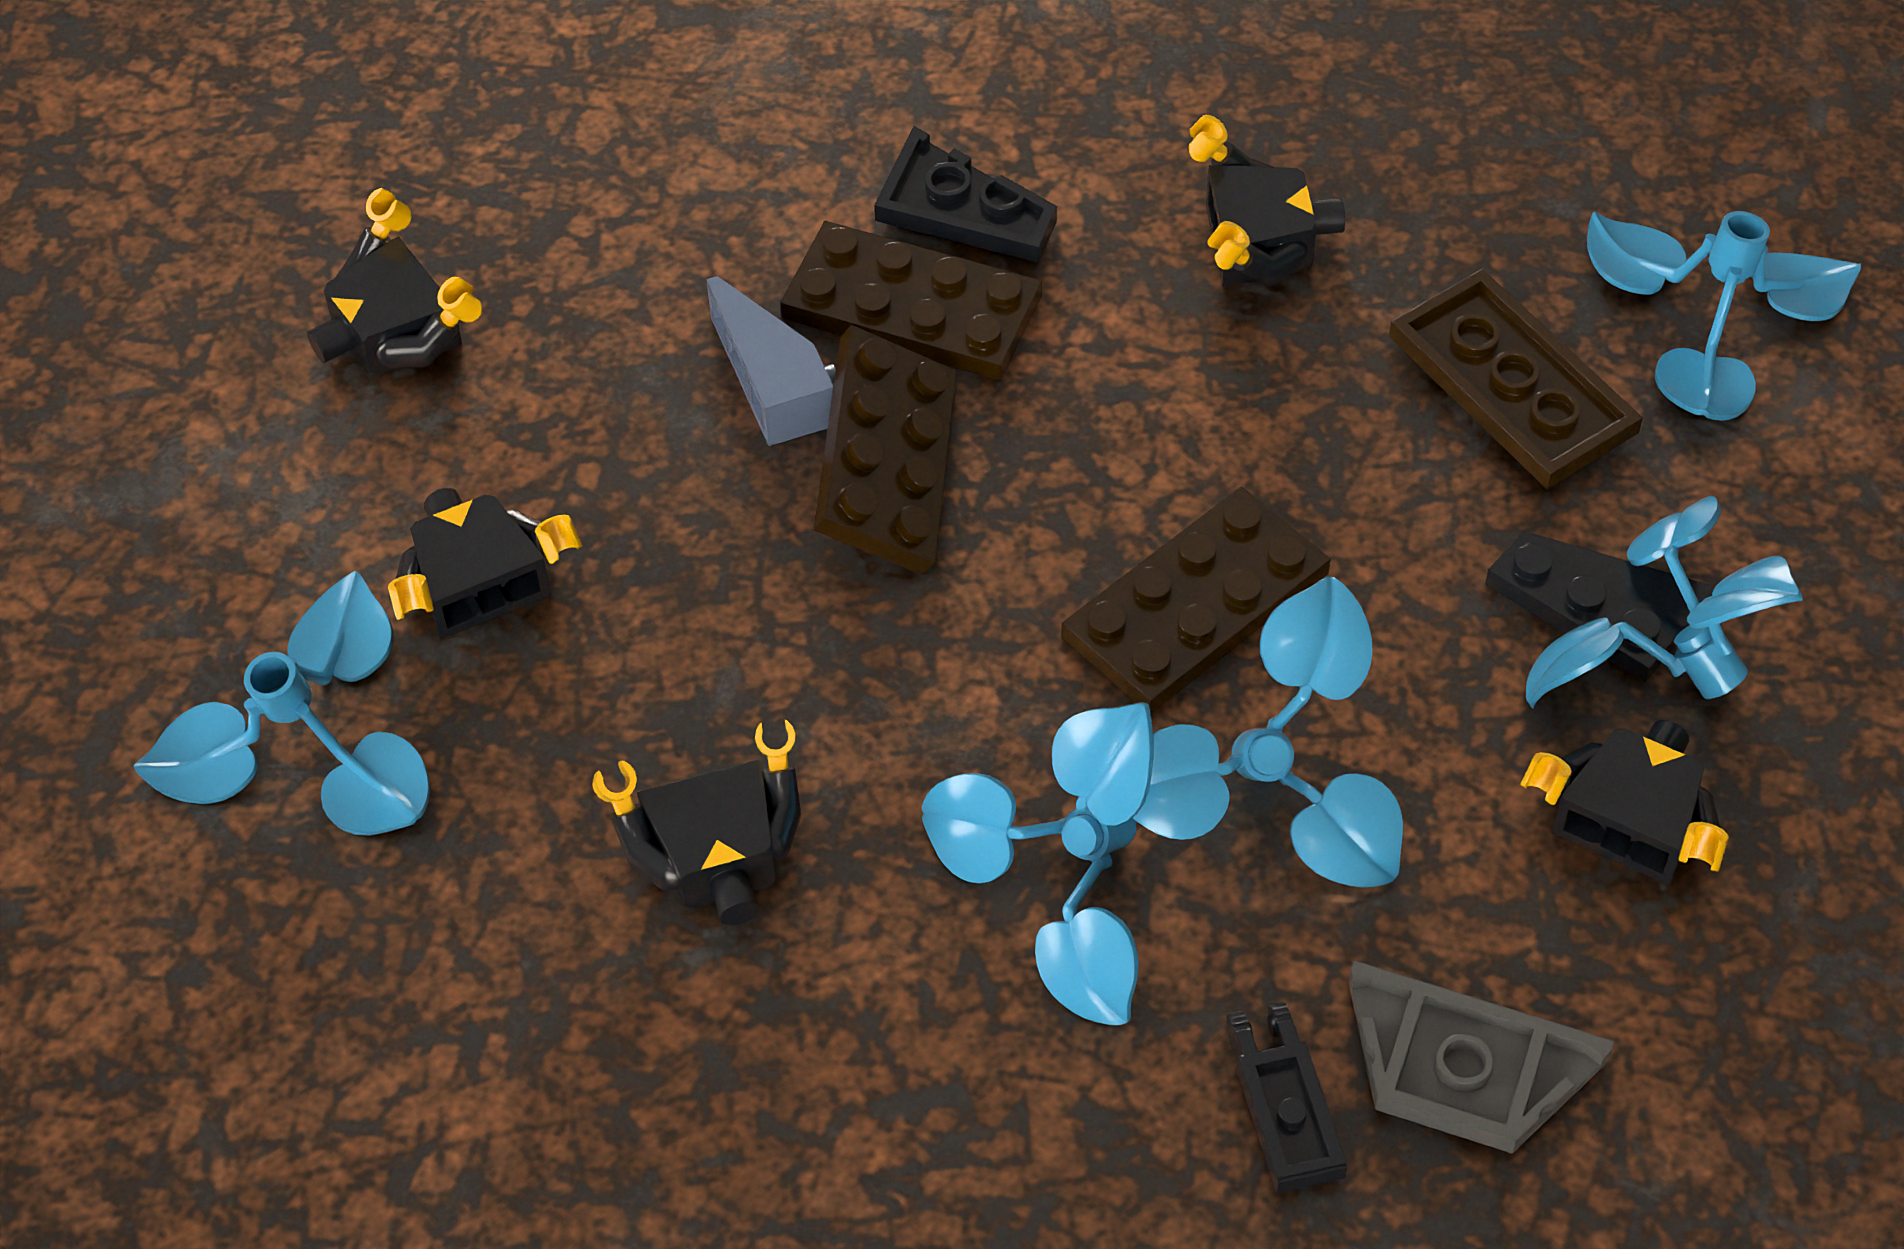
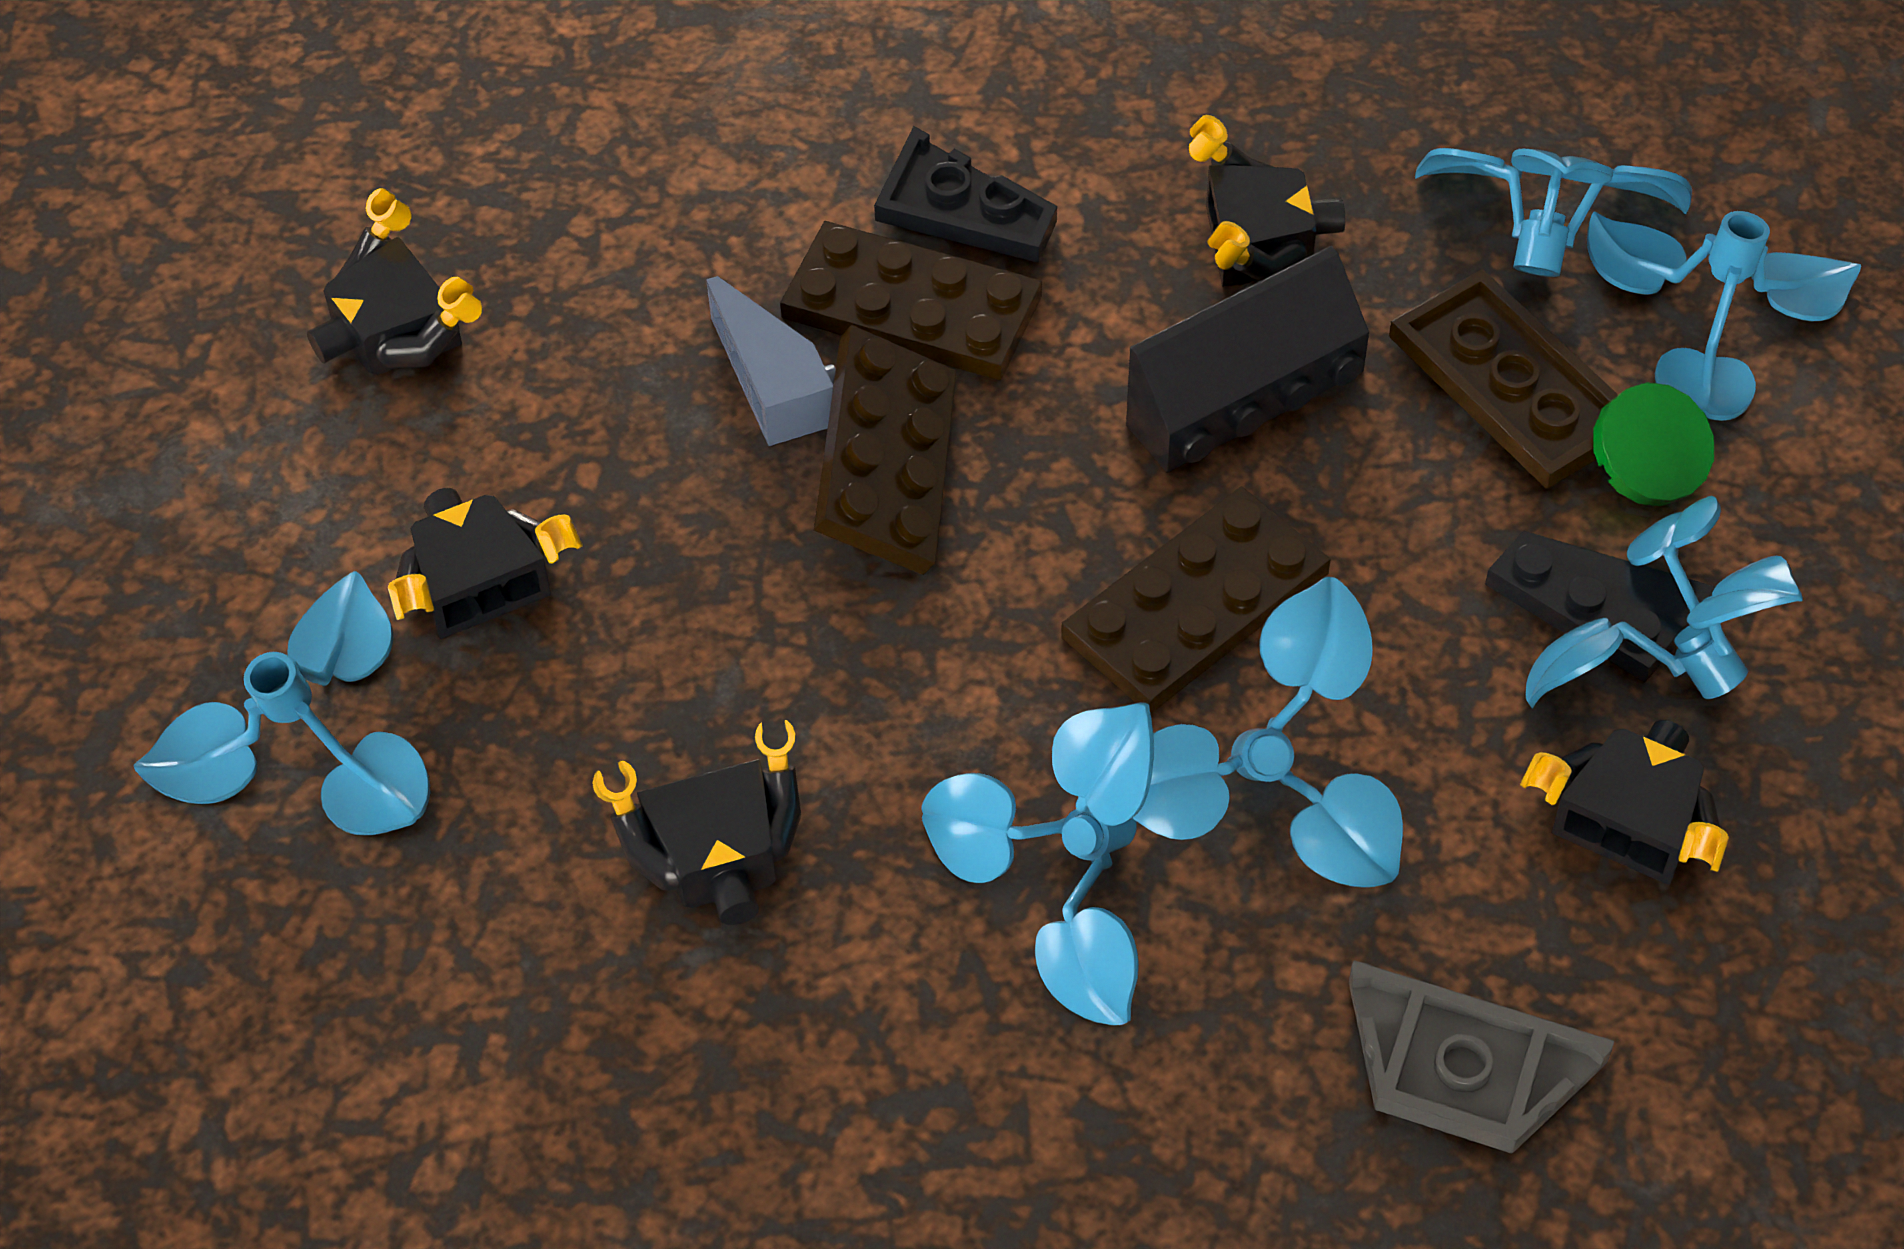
(1245, 361): none -> black slope
(1286, 1103): black hinge -> none
(1543, 234): none -> dark azure plant
(1654, 444): none -> green tile

